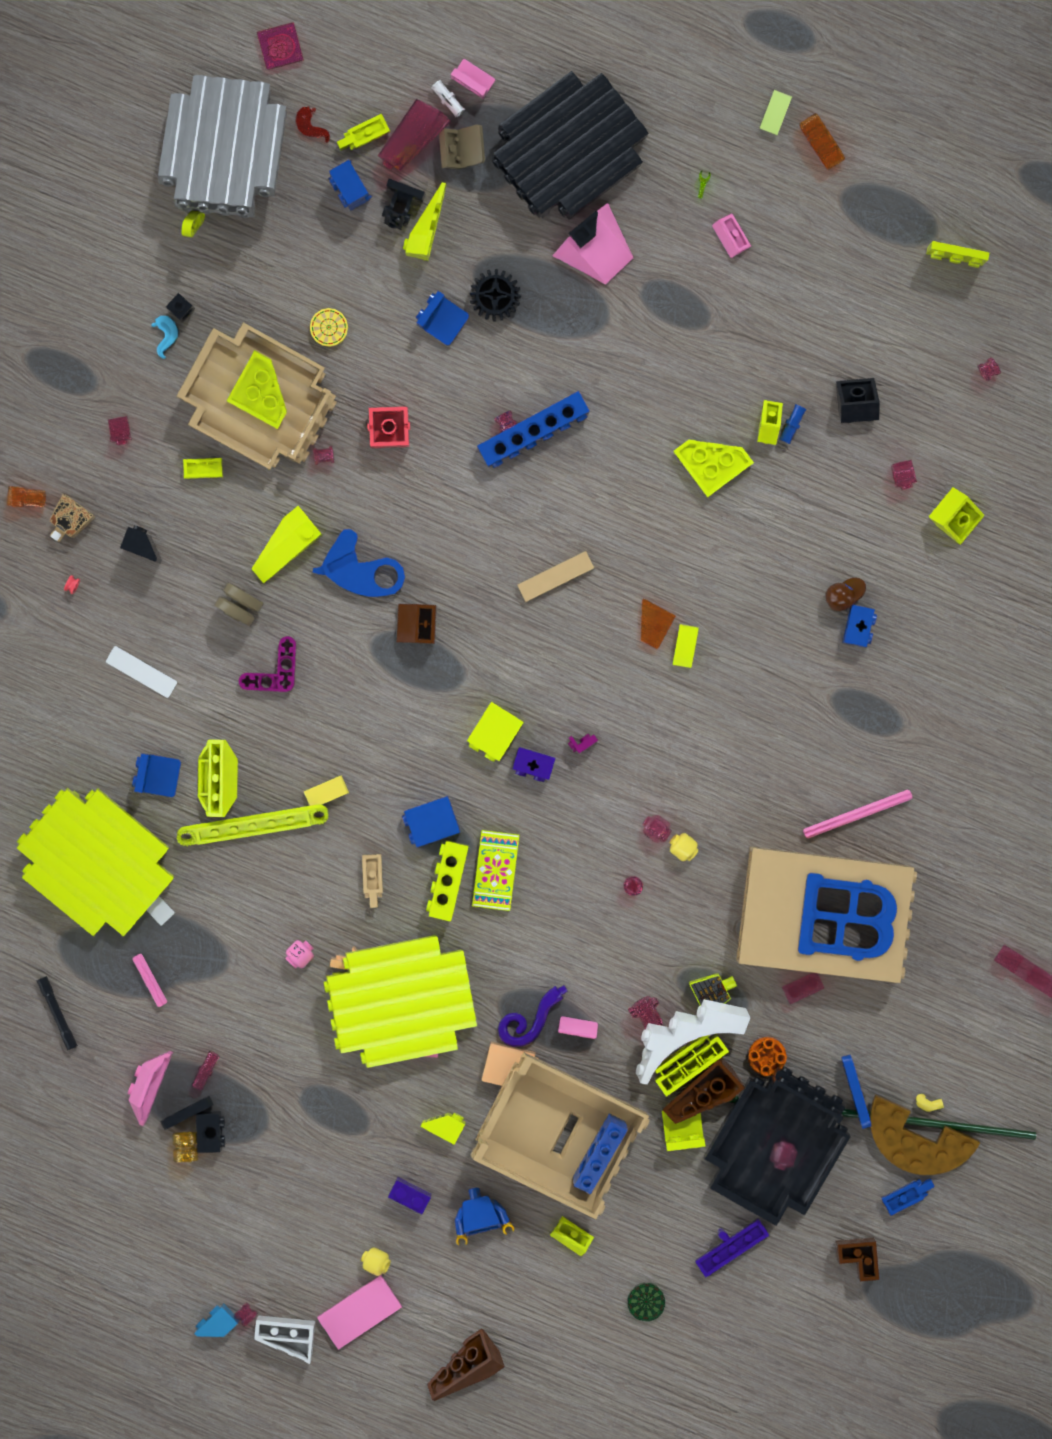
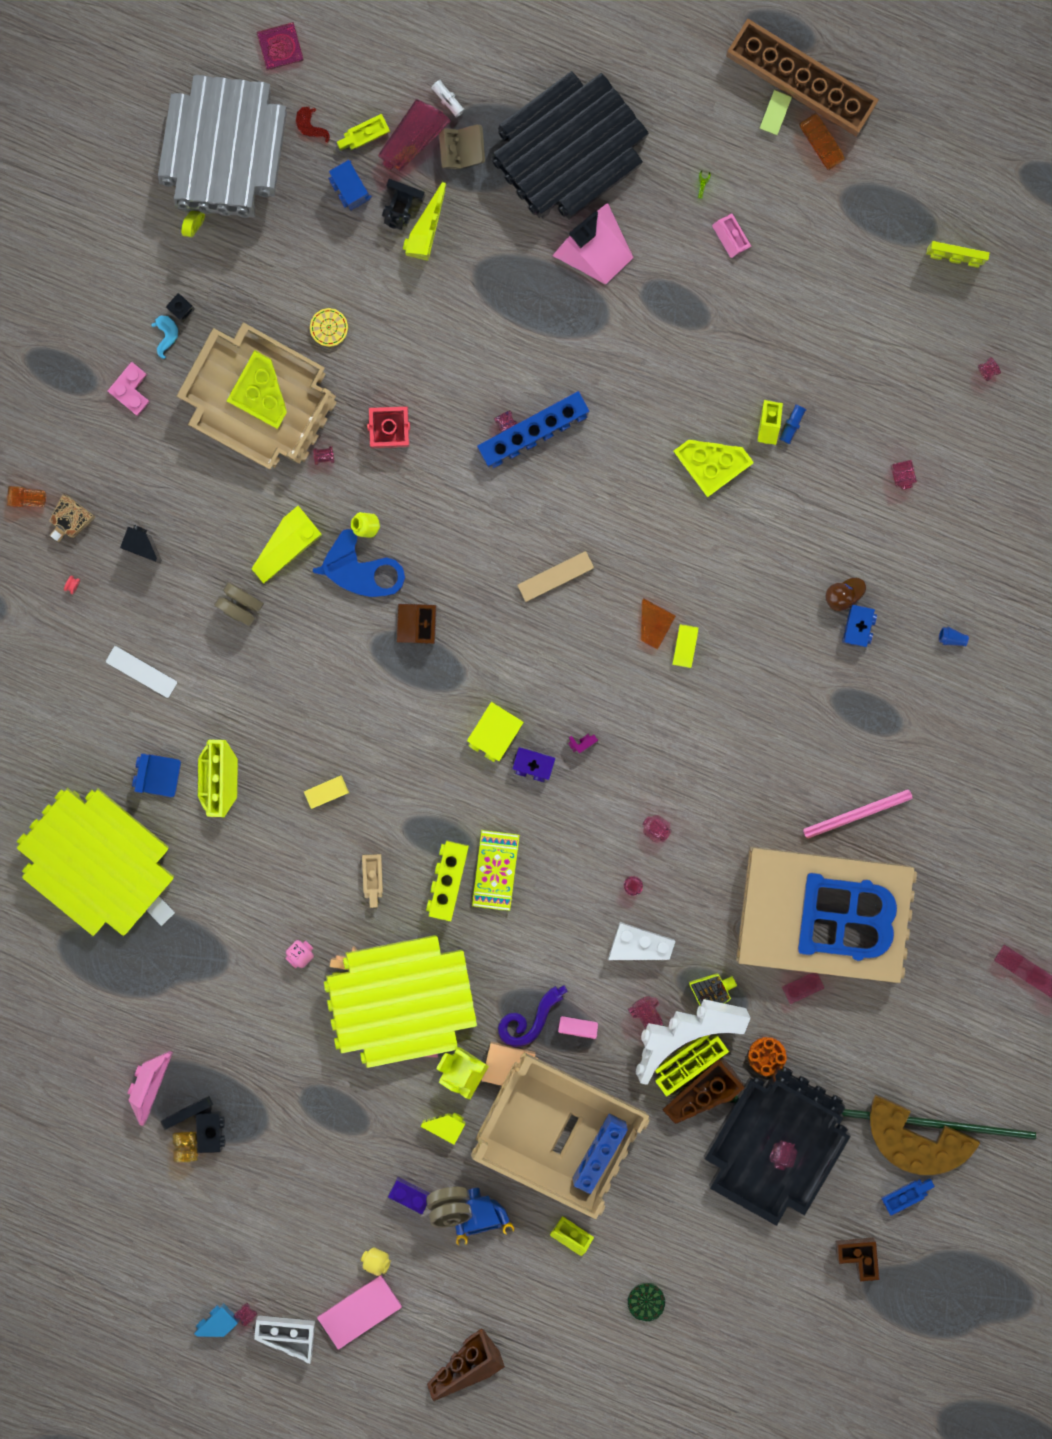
(65, 1032): black piece -> none
(119, 430): clear pink bracket -> none
(124, 389): none -> bright pink plate
(149, 980): bright pink axle -> none
(203, 468): neon yellow plate -> none
(205, 1070): clear pink pin -> none
(252, 825): neon yellow plate -> none
(276, 678): magenta beam -> none
(365, 524): none -> neon yellow head
(431, 821): blue brick -> none
(442, 318): blue bracket -> none
(449, 1207): none -> dark tan wheel
(461, 1072): none -> neon yellow panel
(473, 78): bright pink panel -> none
(486, 295): black gear -> none
(639, 944): none -> white wedge
(683, 847): light yellow head -> none
(683, 1134): neon yellow bracket -> none
(731, 1247): dark purple plate -> none
(802, 77): none -> medium nougat brick
(856, 1091): blue beam -> none
(857, 400): black slope -> none
(928, 1105): light yellow arm -> none
(952, 637): none -> blue cone
(956, 515): neon yellow slope -> none

